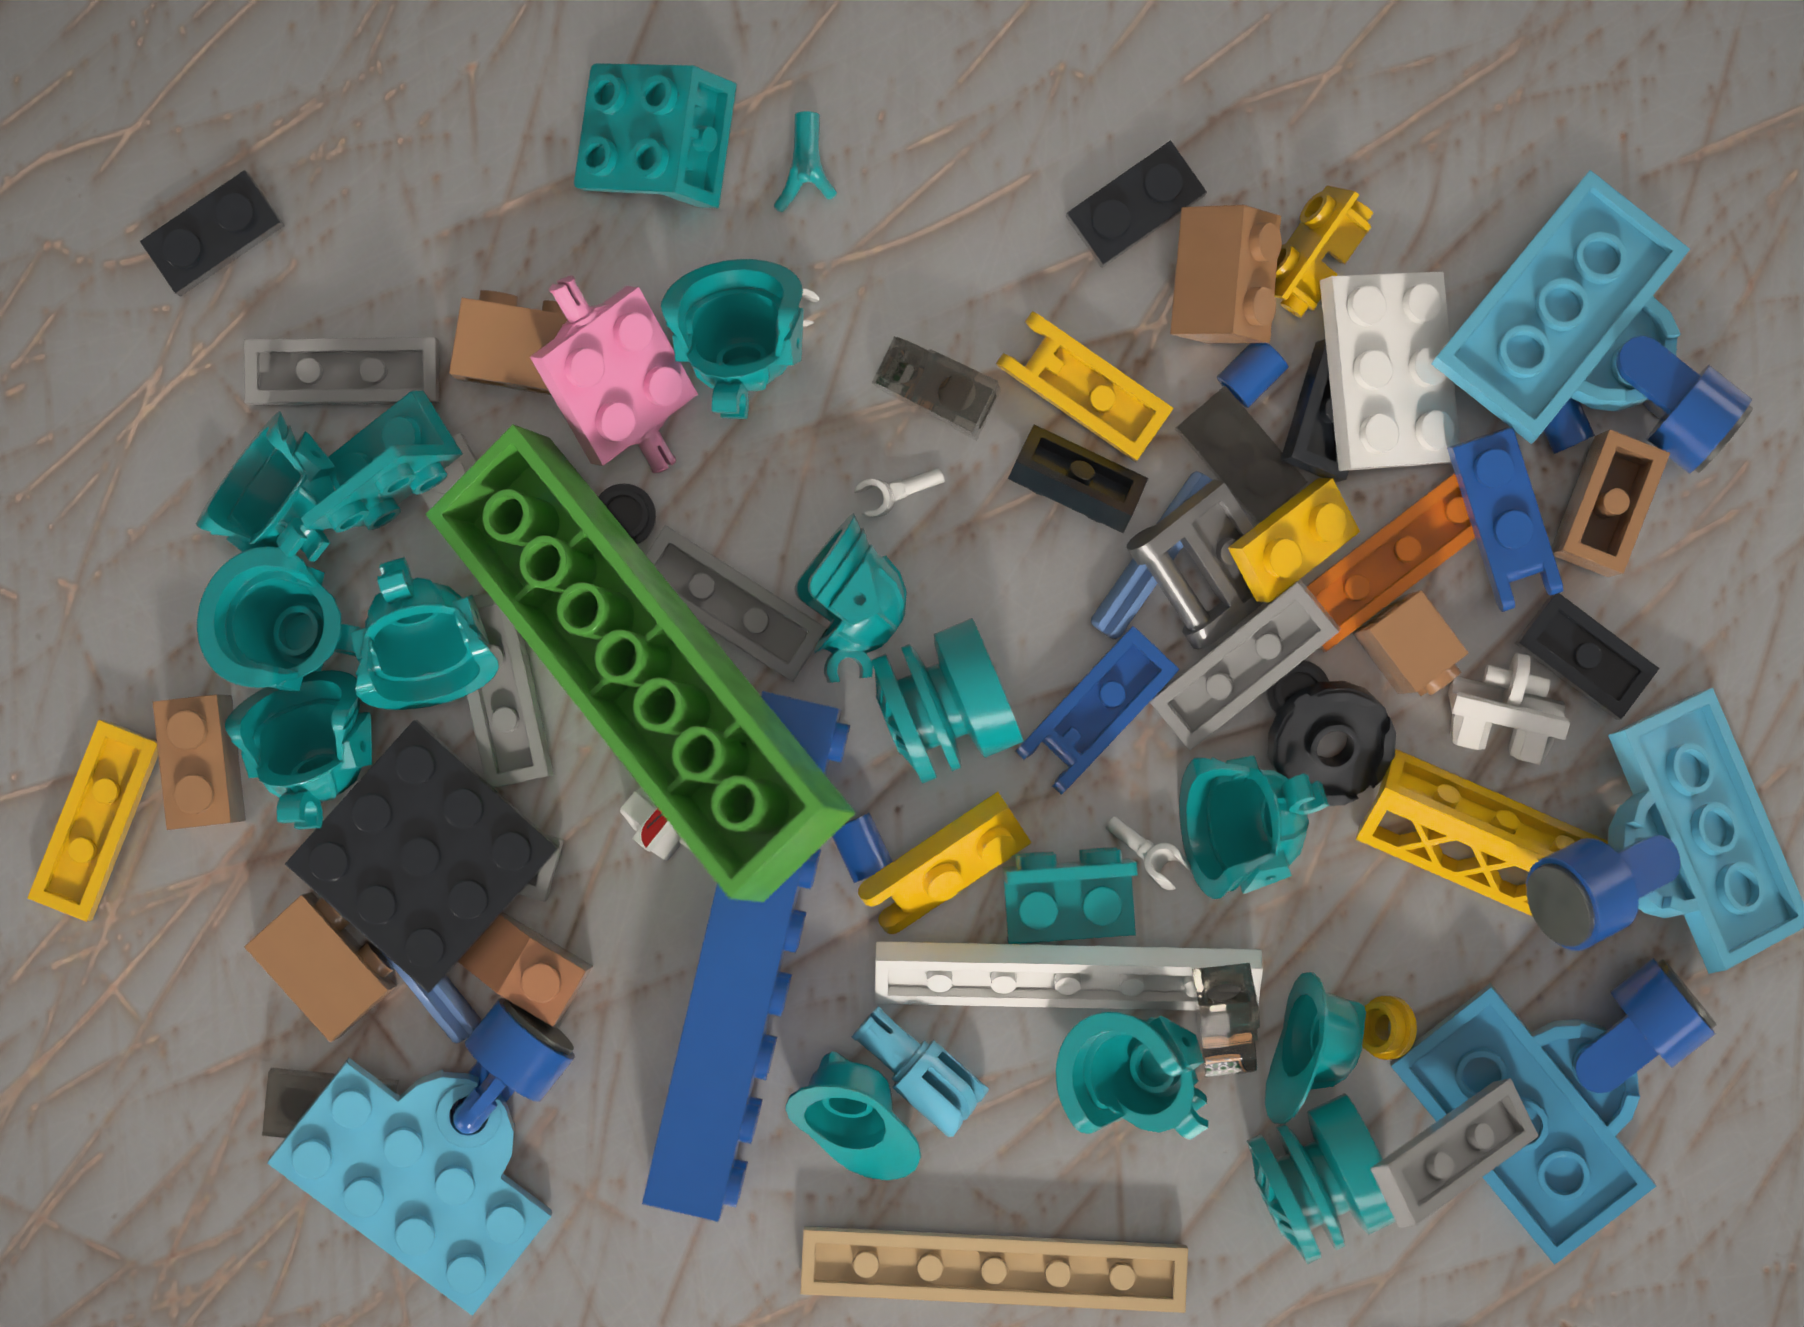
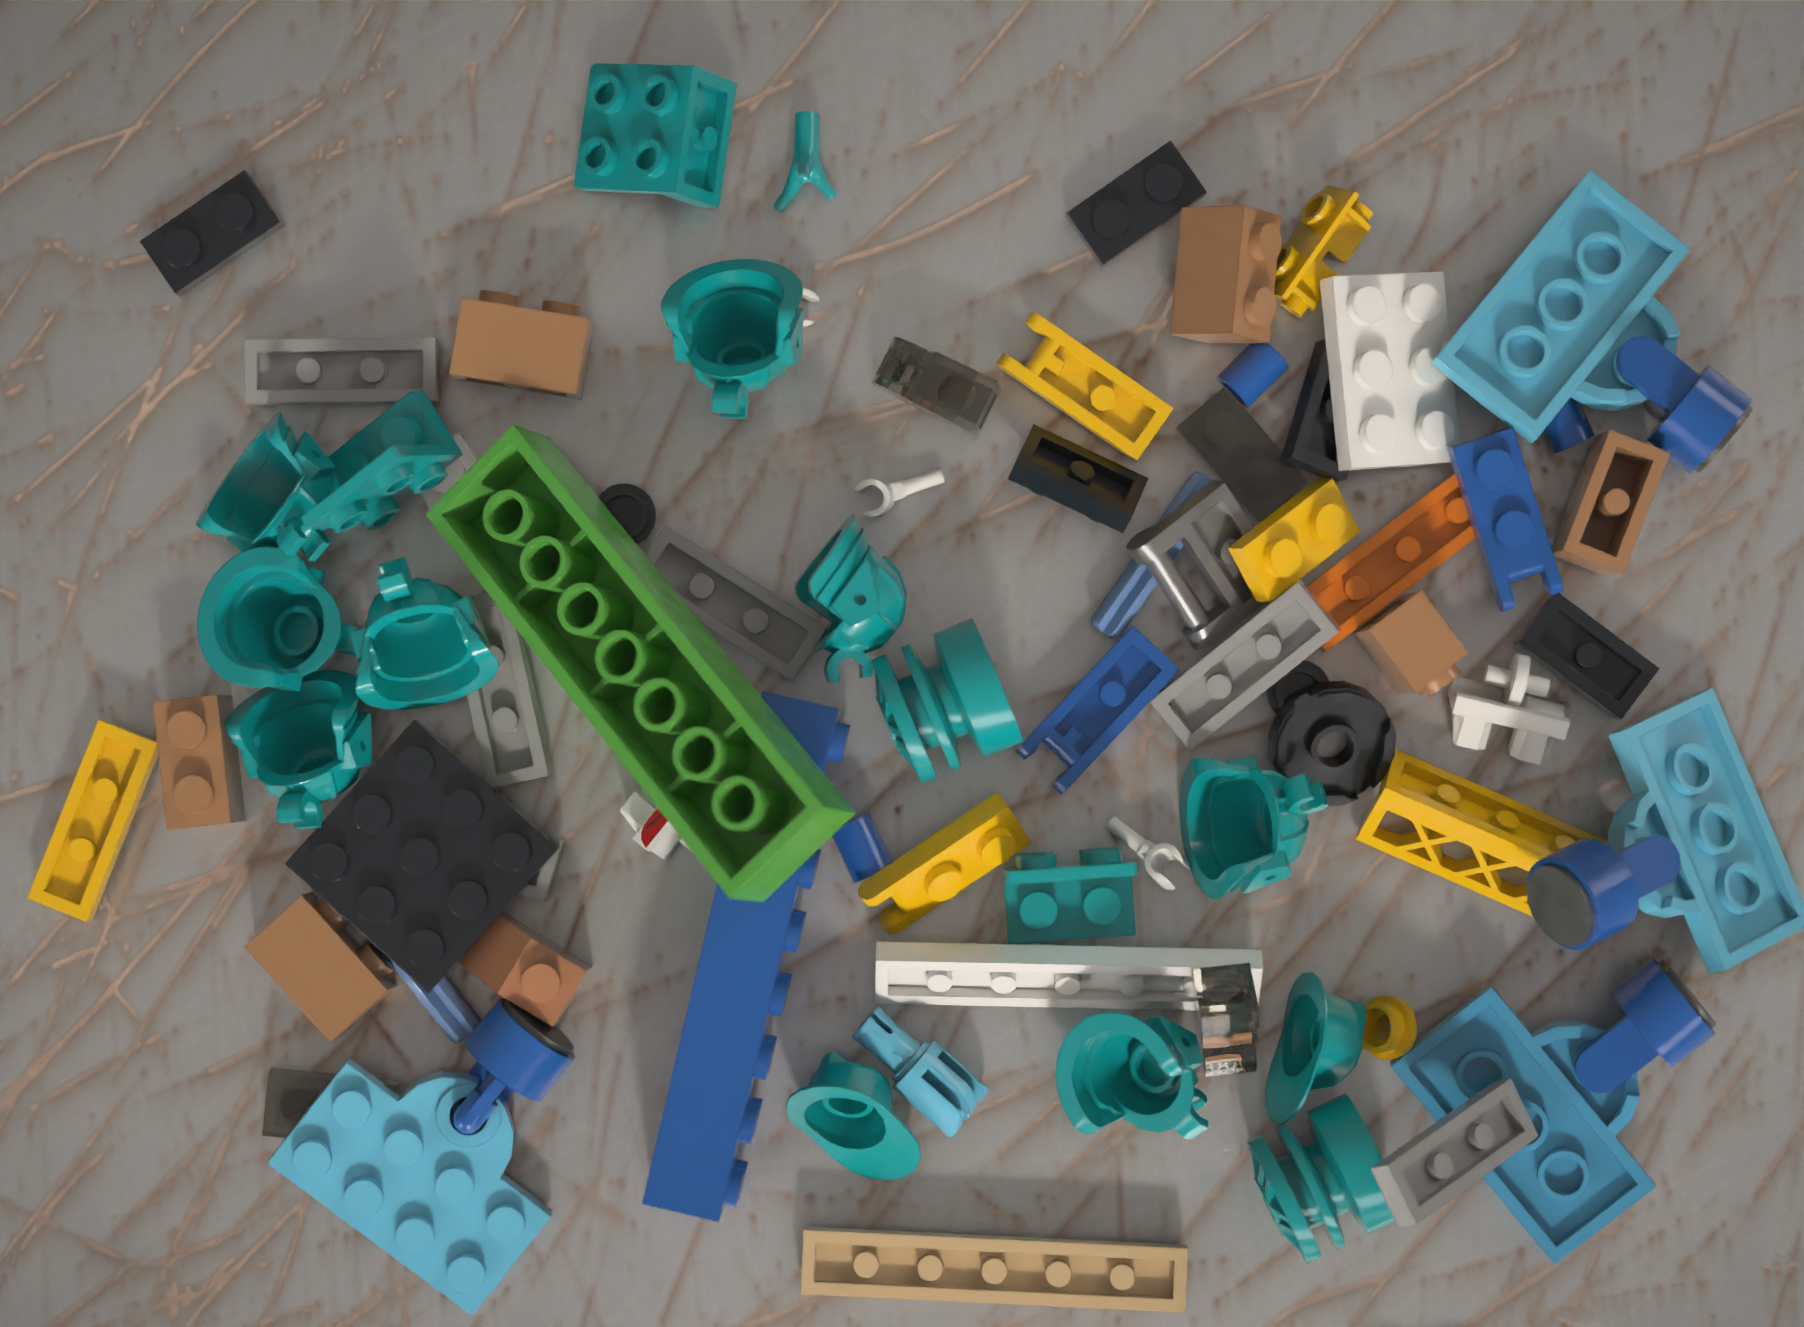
(613, 374): bright pink plate -> none

